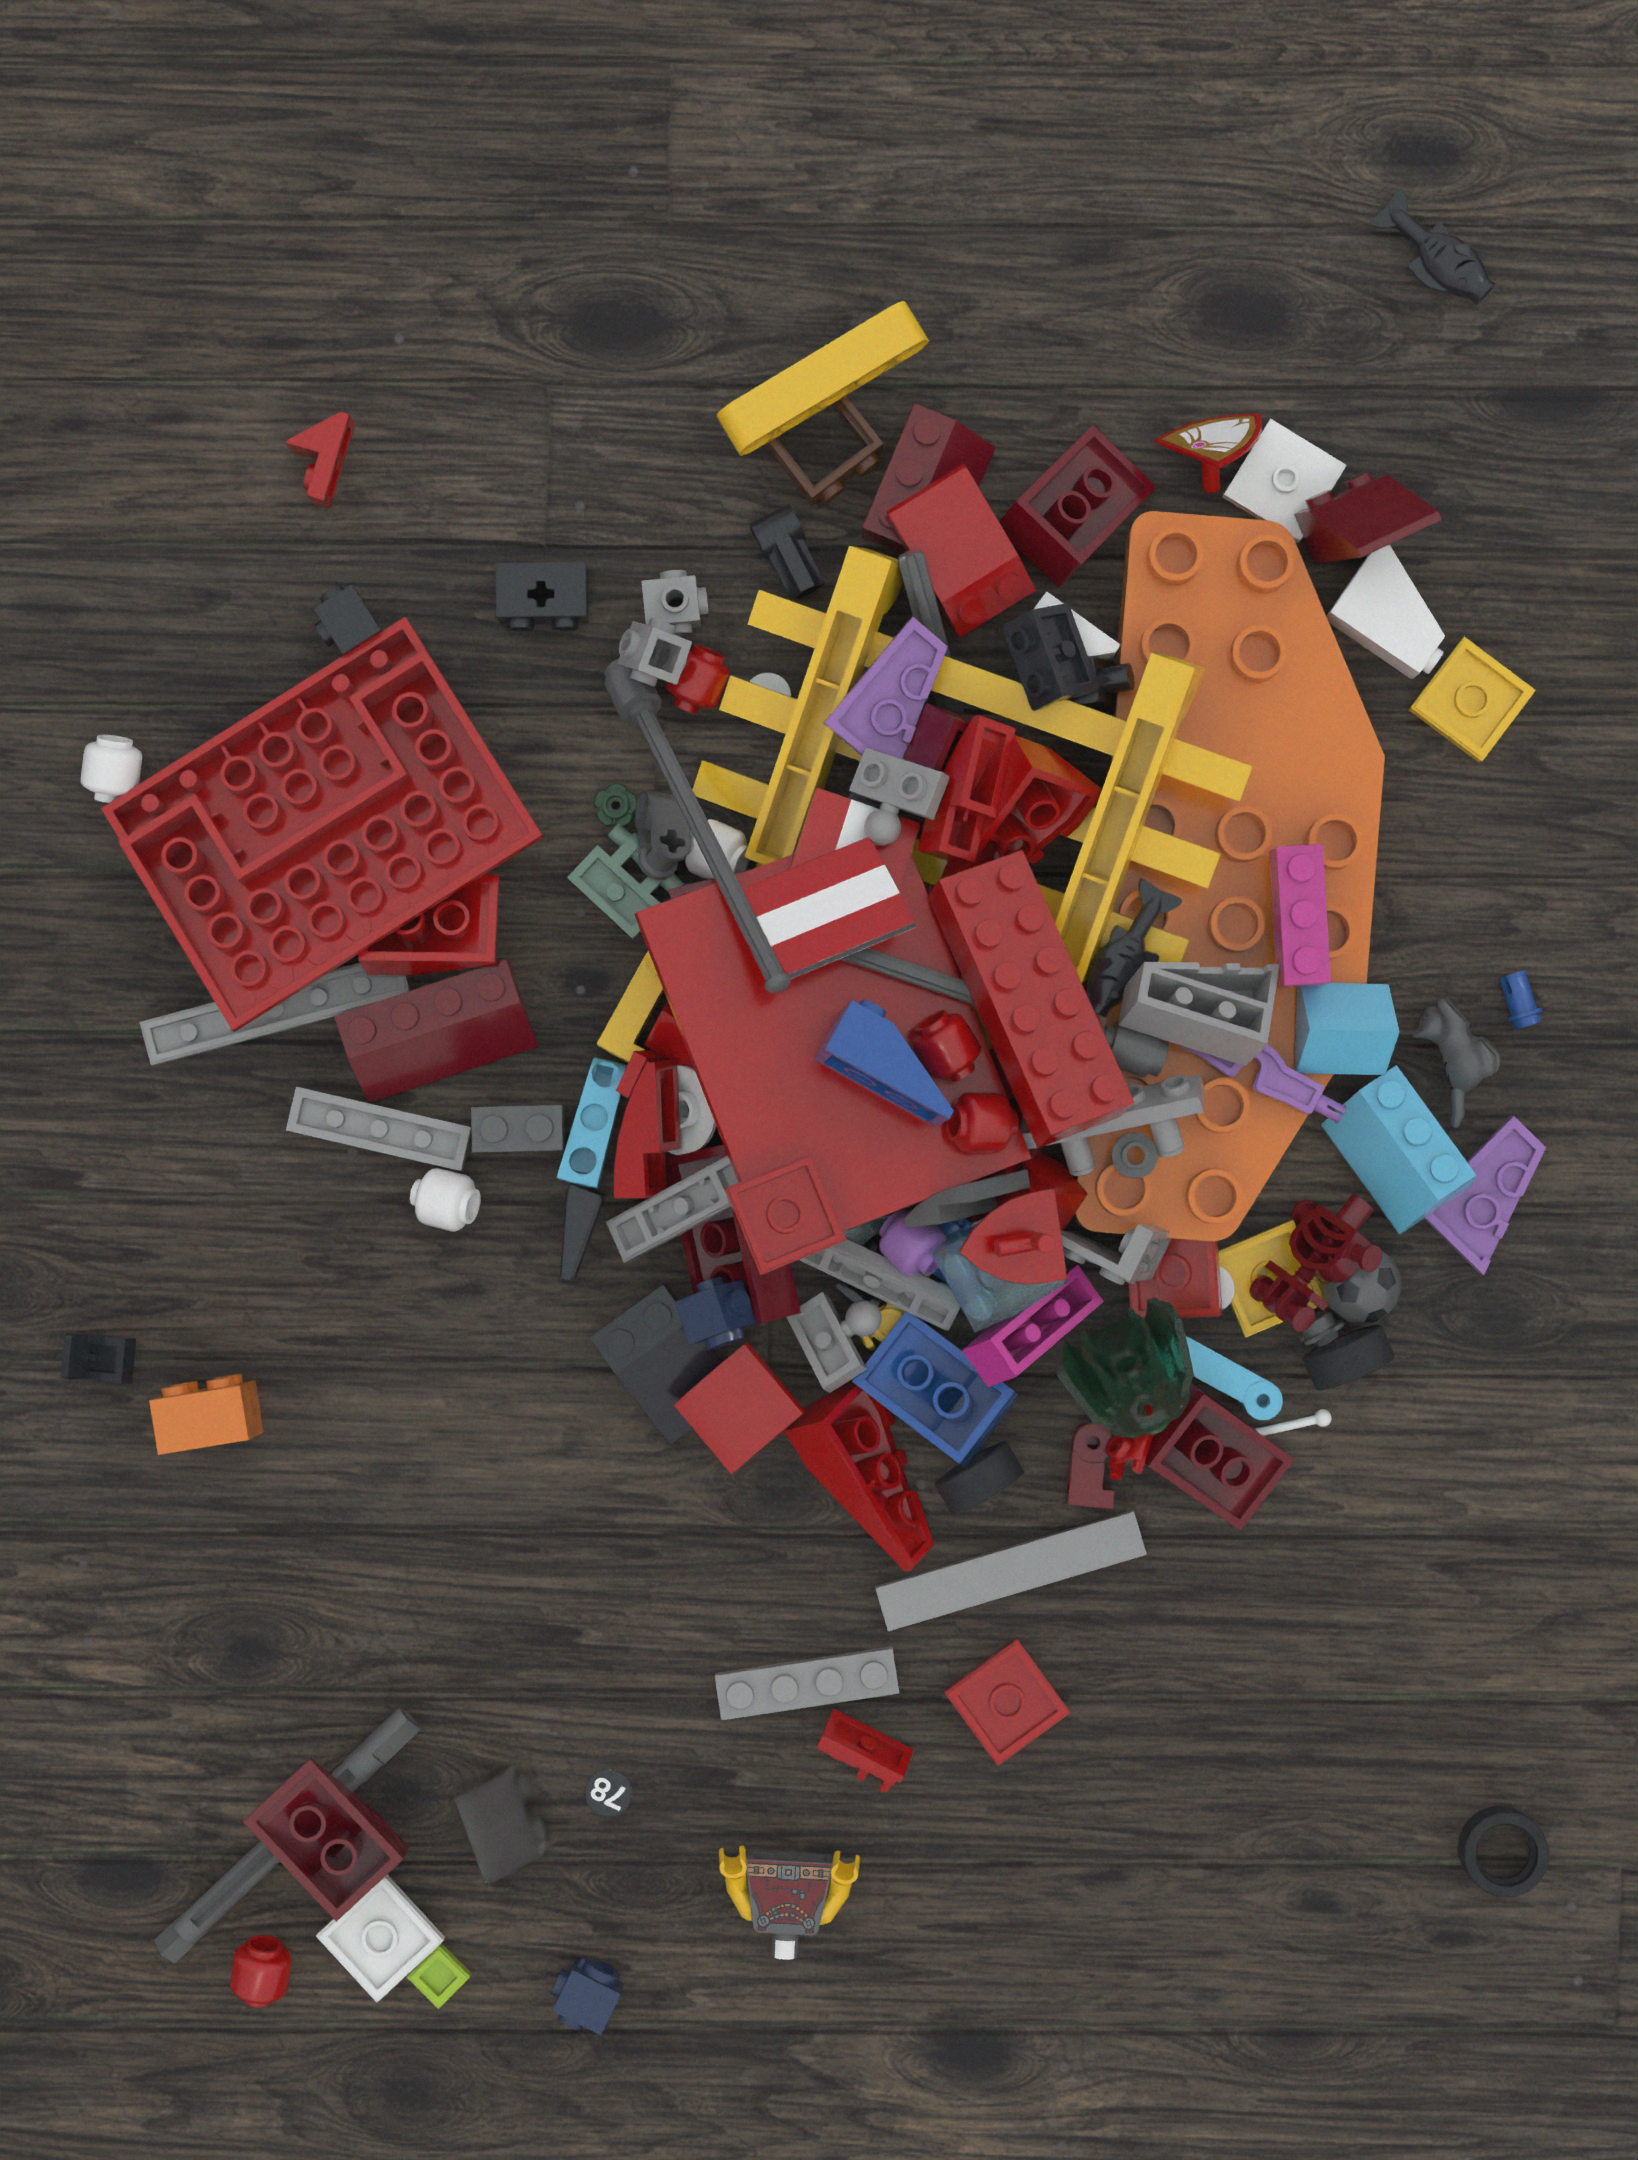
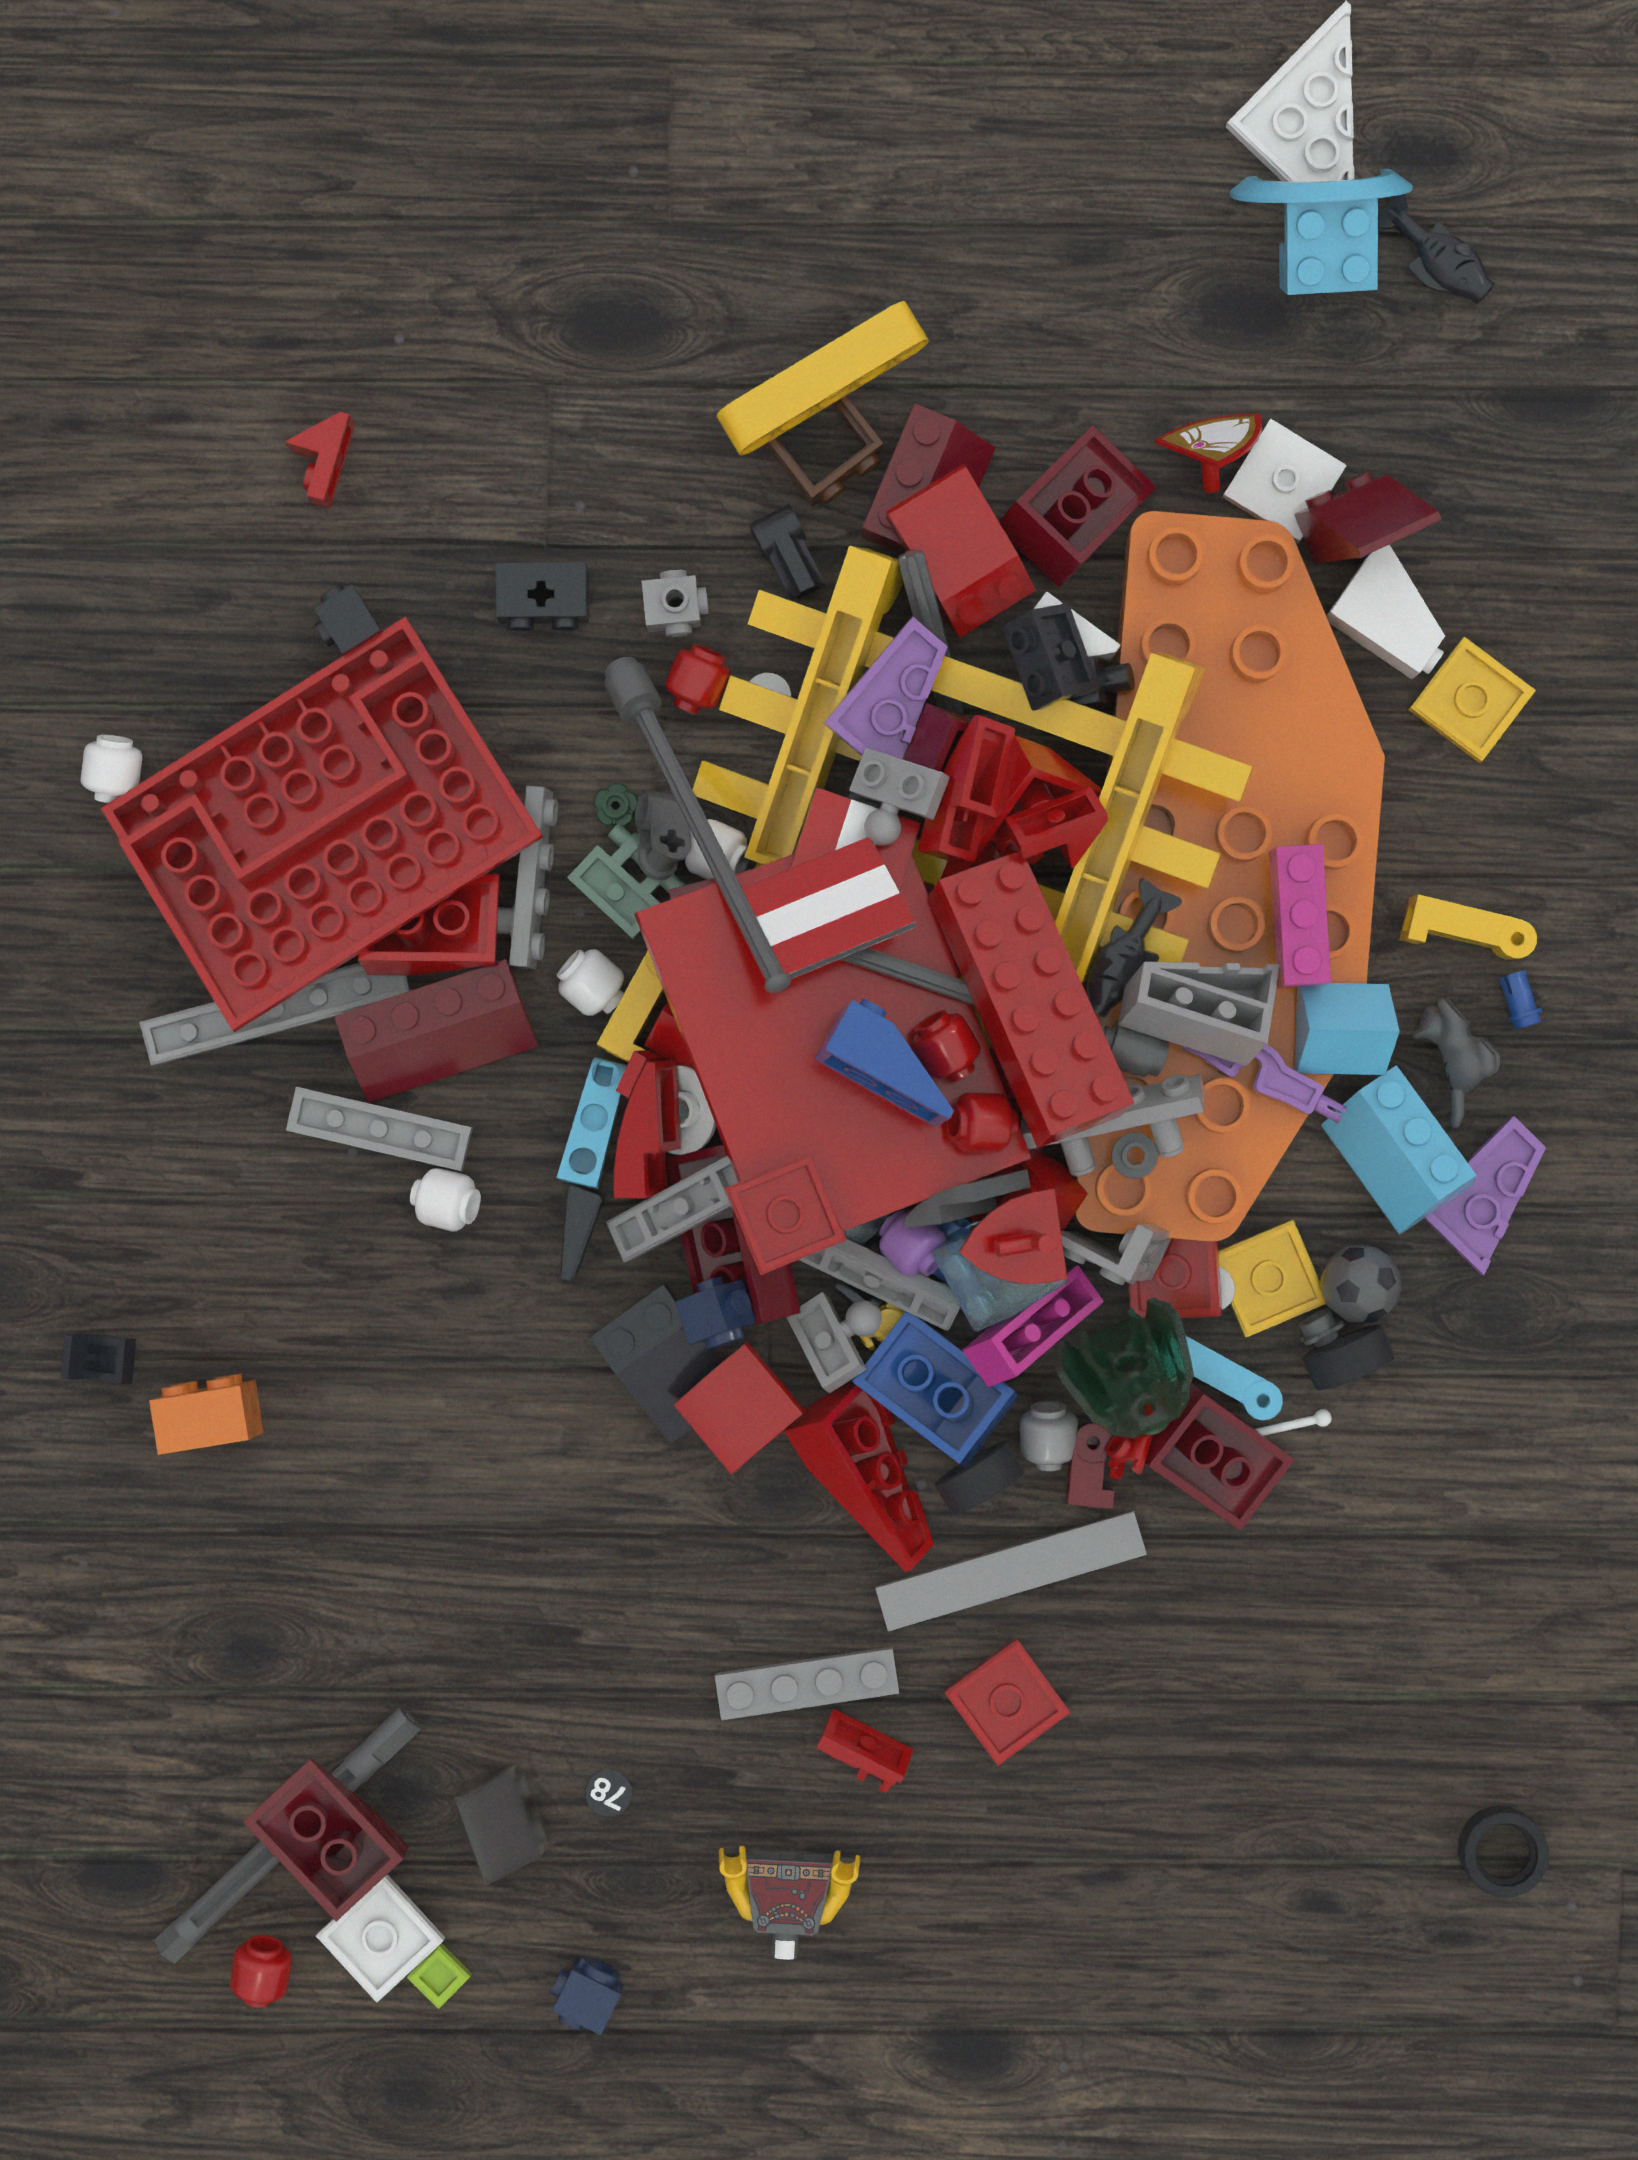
(518, 1128): dark grey brick -> none
(532, 898): none -> light grey plate
(591, 982): none -> white head
(653, 652): light grey brick -> none
(1048, 1435): none -> light grey head
(1065, 823): none -> red slope
(1305, 111): none -> white tile
(1327, 229): none -> medium azure piece
(1332, 1260): dark red piece -> none
(1505, 935): none -> yellow leg

